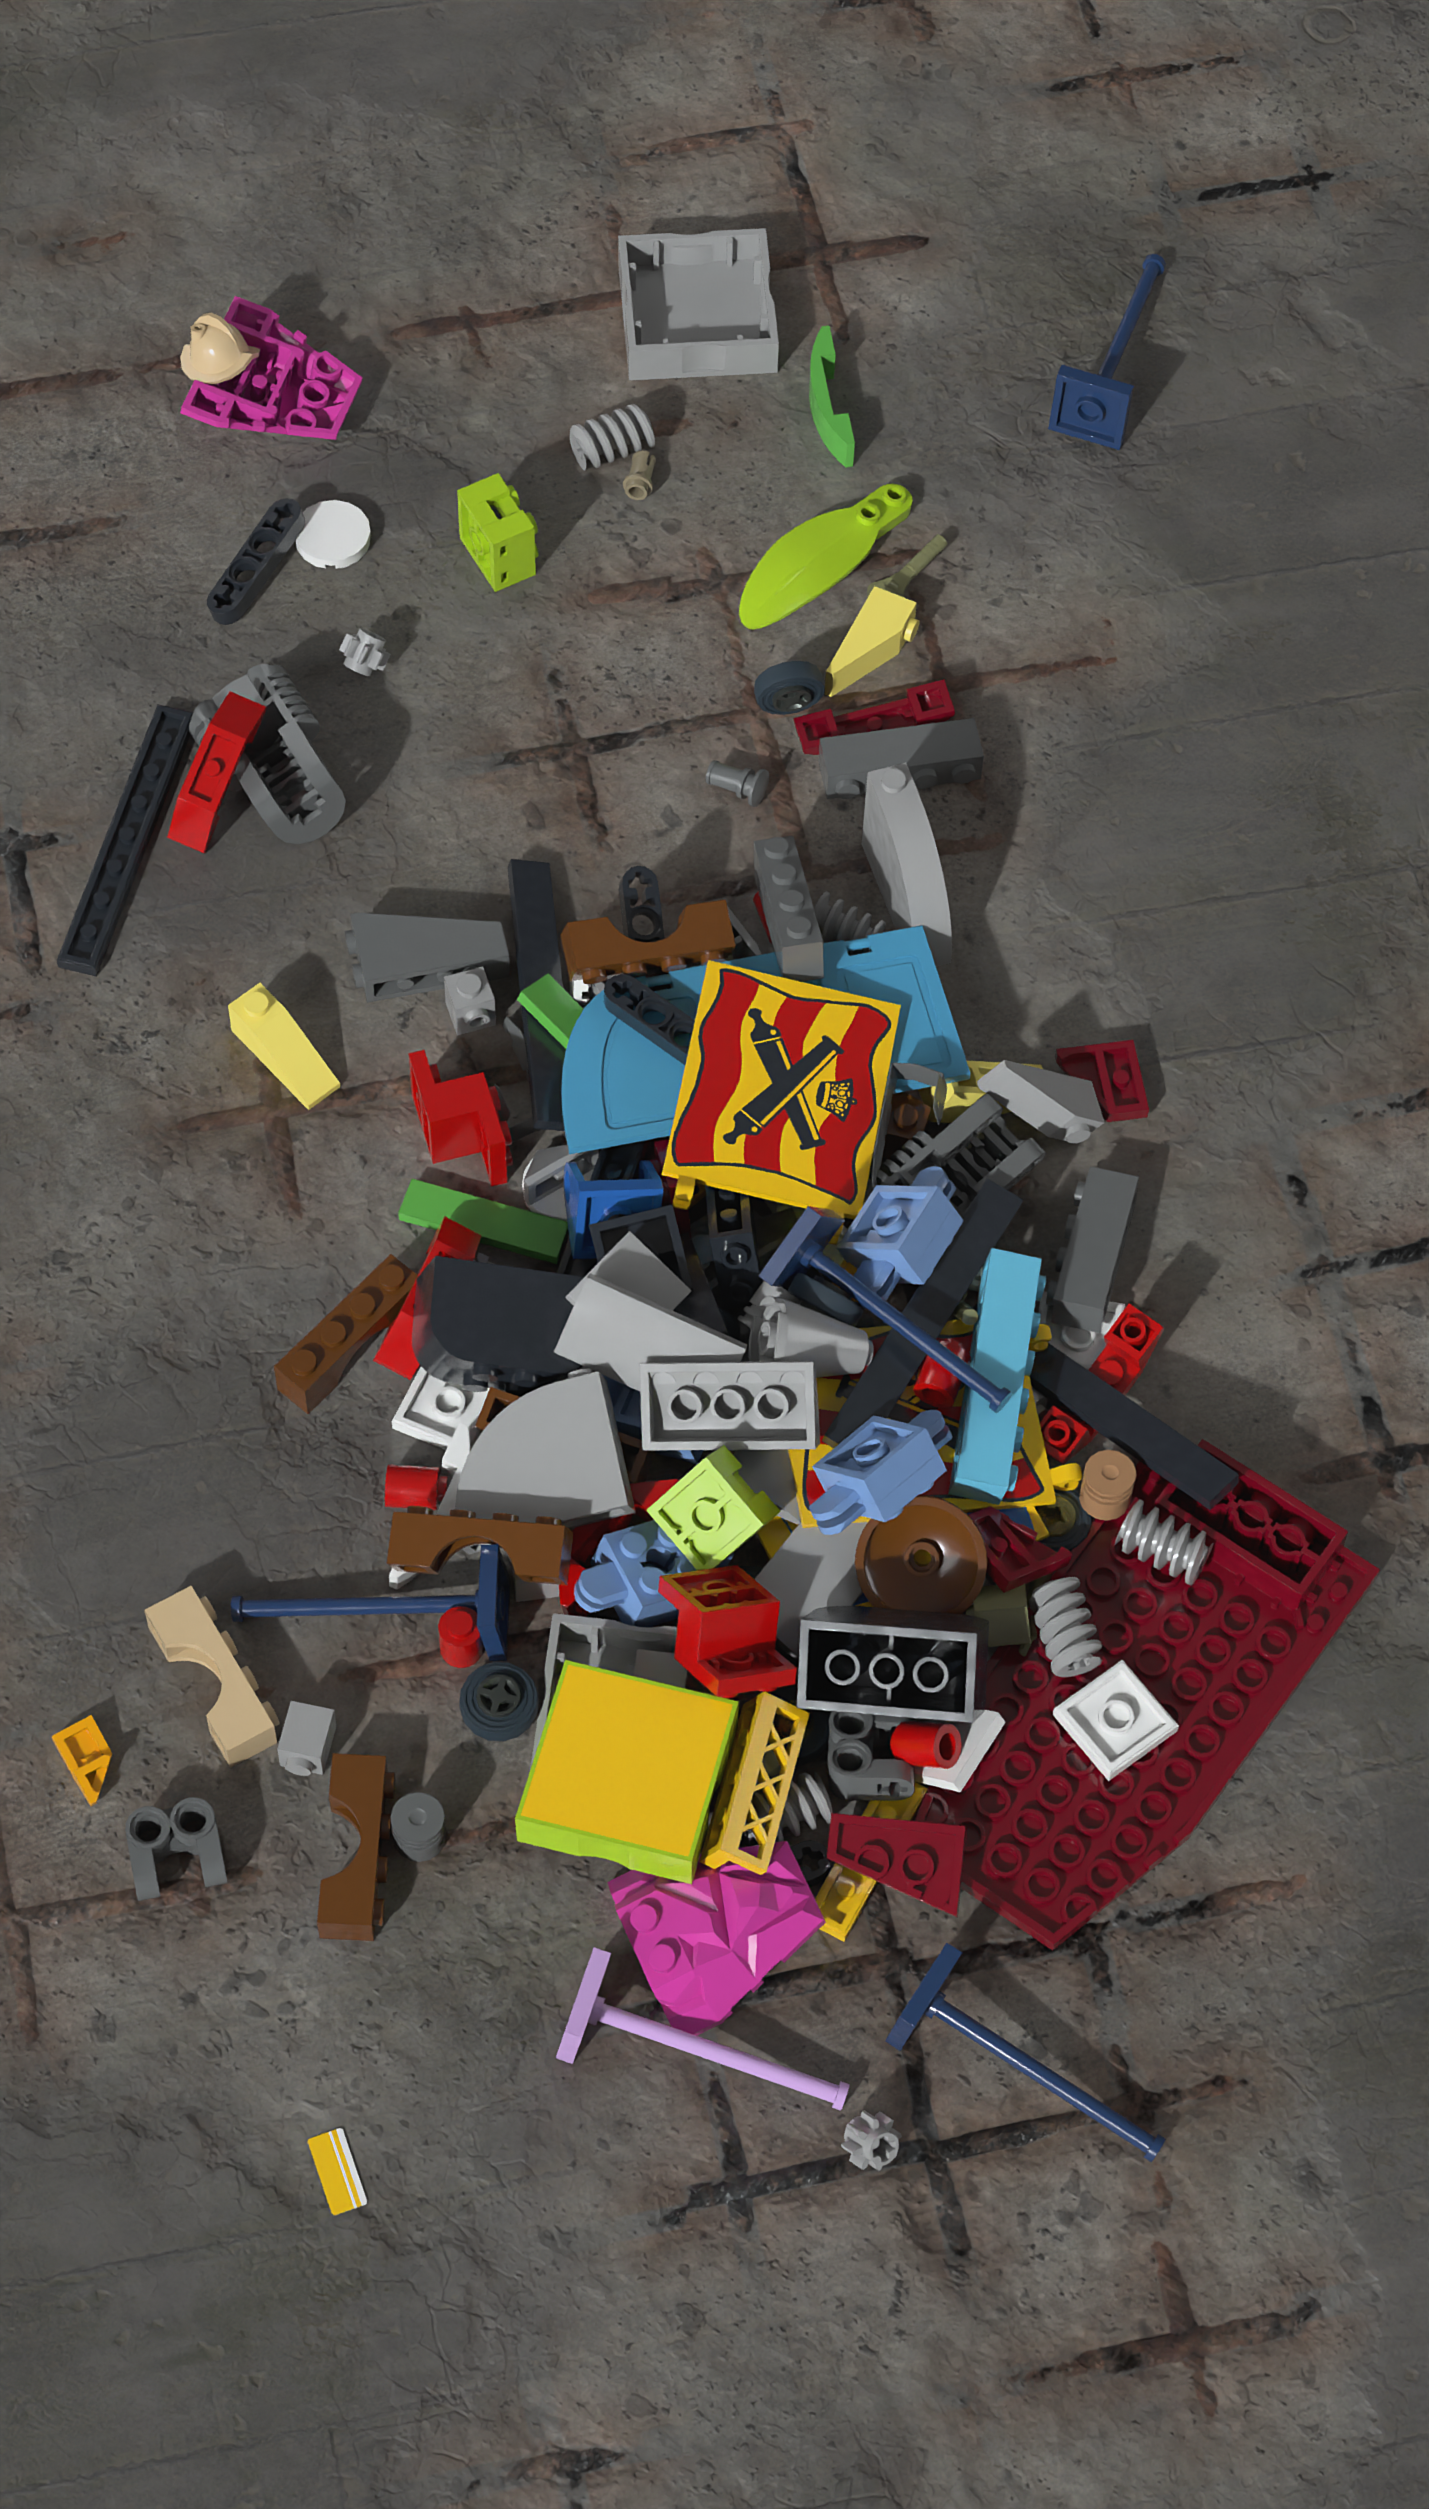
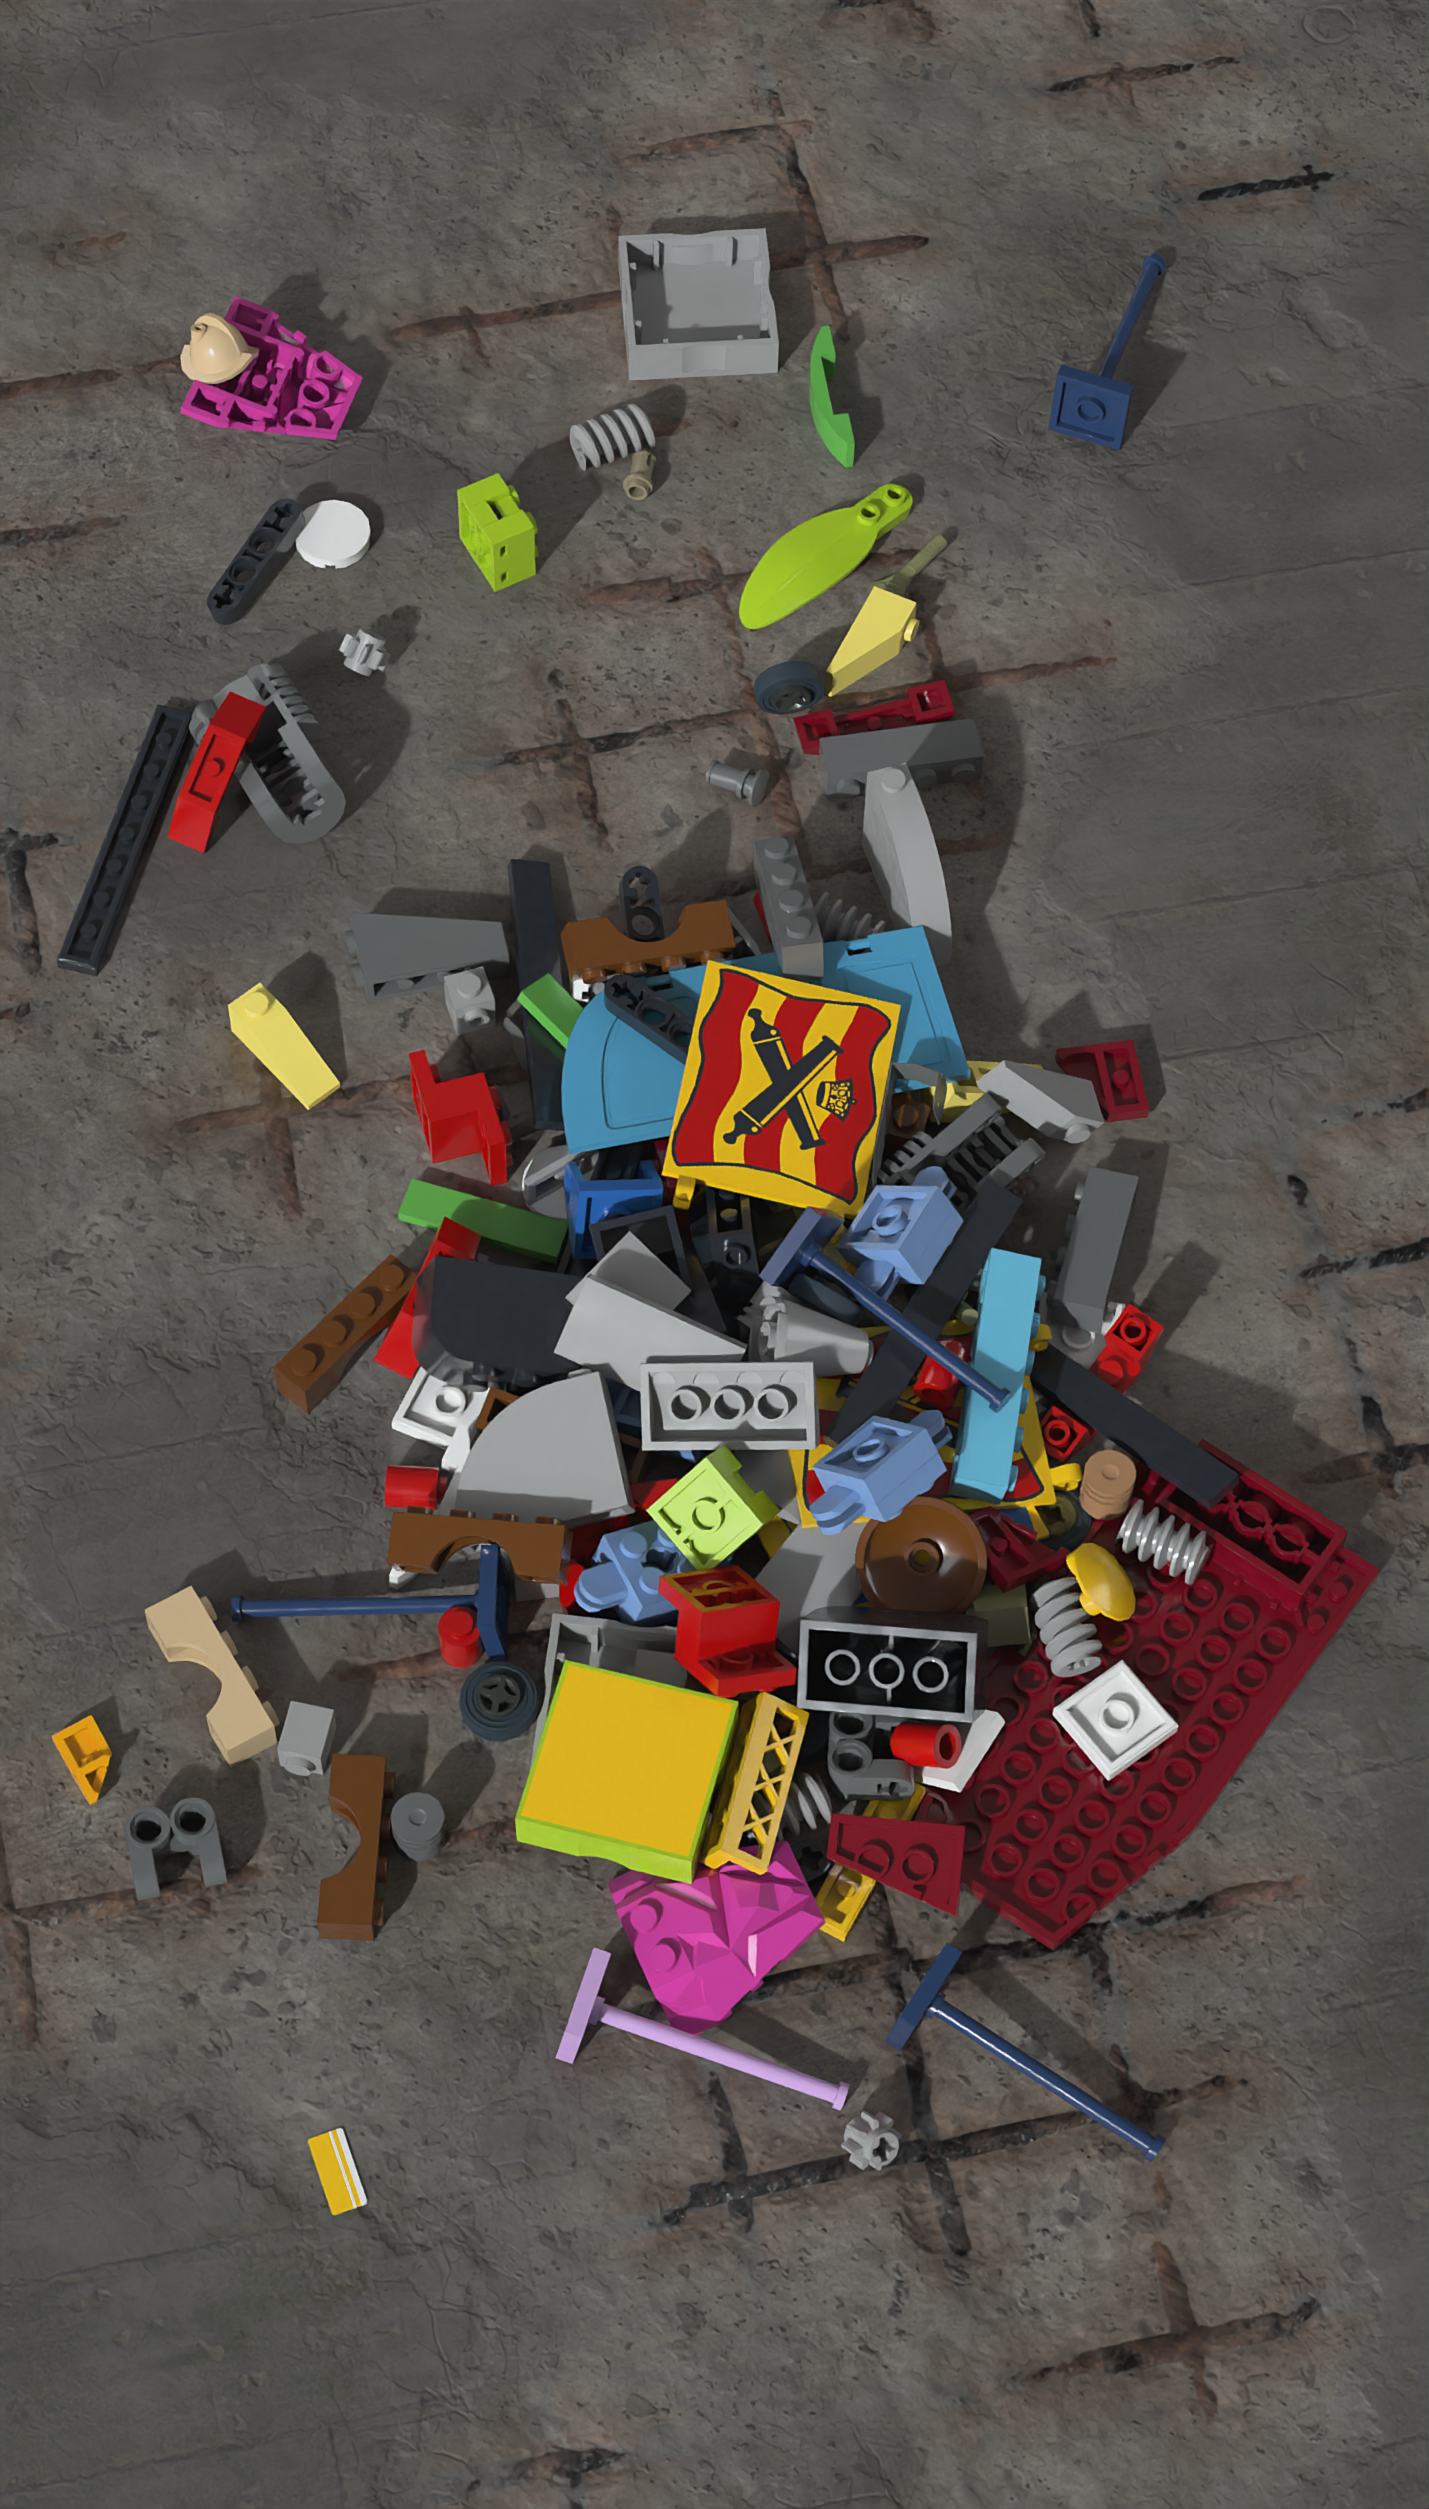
(1102, 1581): none -> yellow dish

